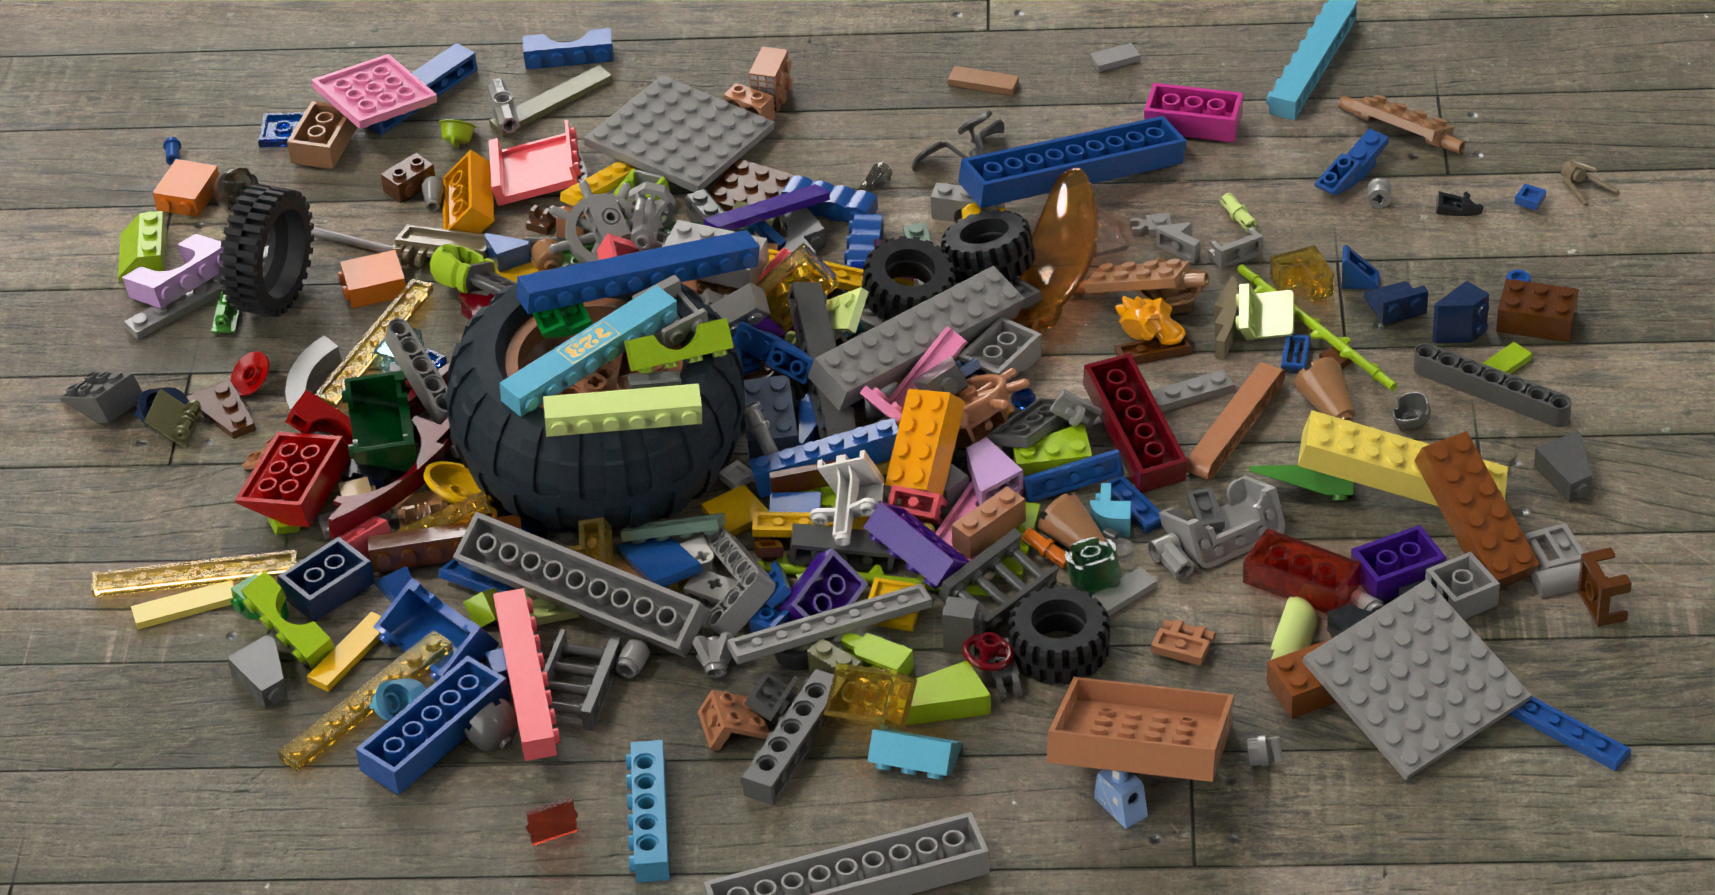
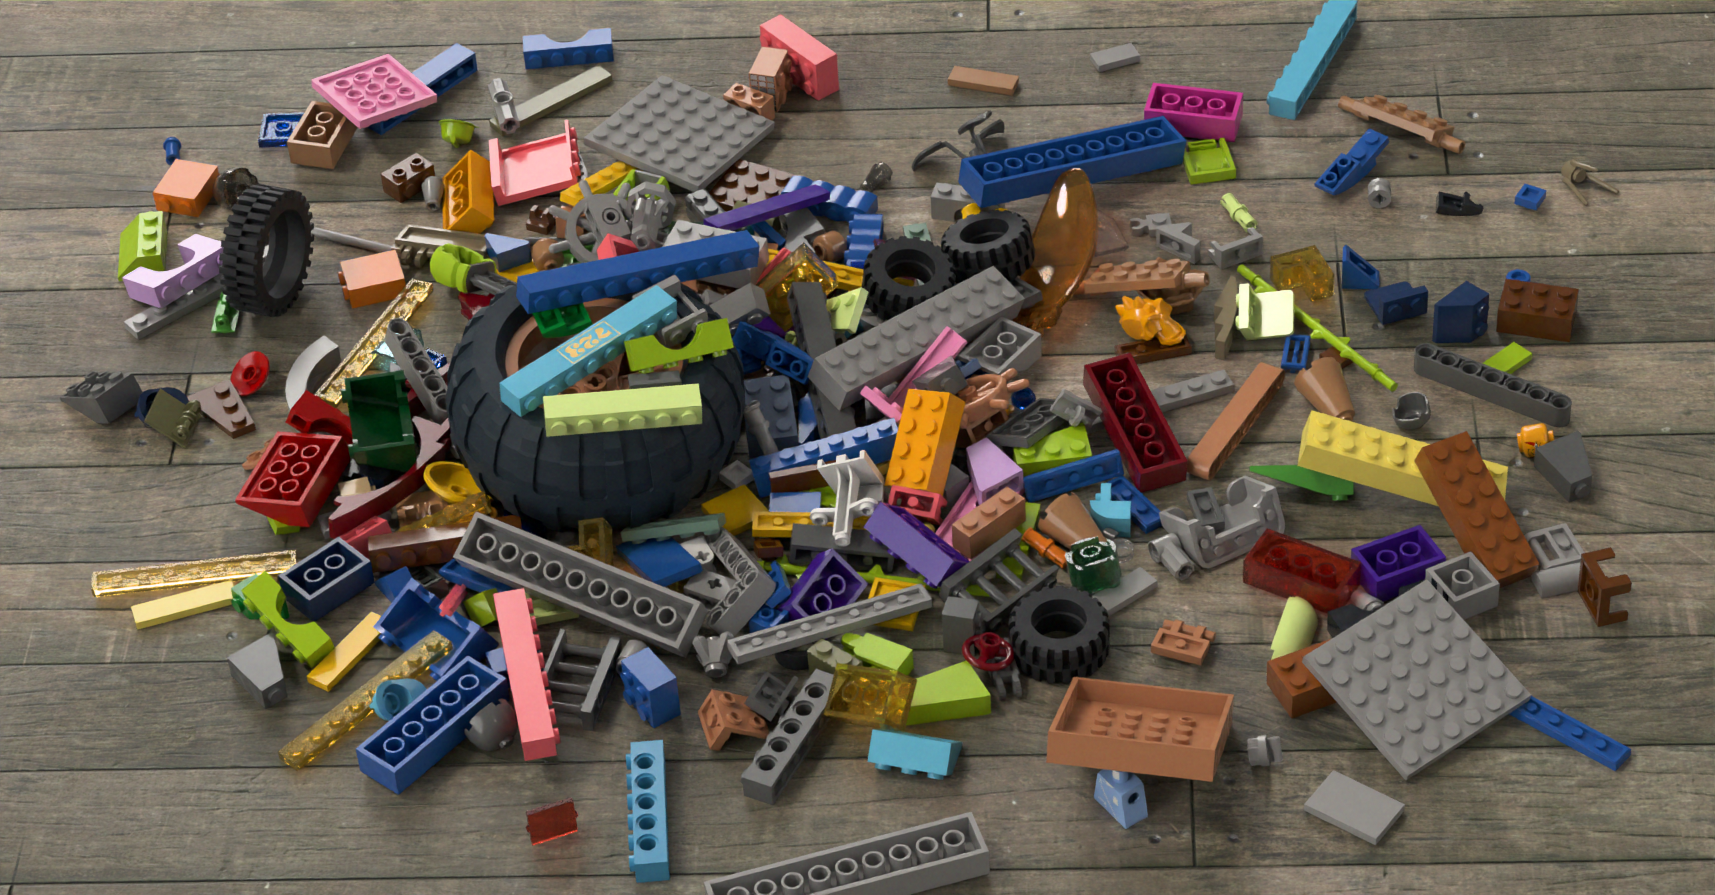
(430, 580): none -> pearl dark grey slope
(453, 600): none -> coral axle
(650, 687): none -> blue brick
(813, 63): none -> coral brick
(830, 246): none -> medium nougat head
(1207, 162): none -> lime container
(1354, 807): none -> light grey tile
(1533, 437): none -> light orange head

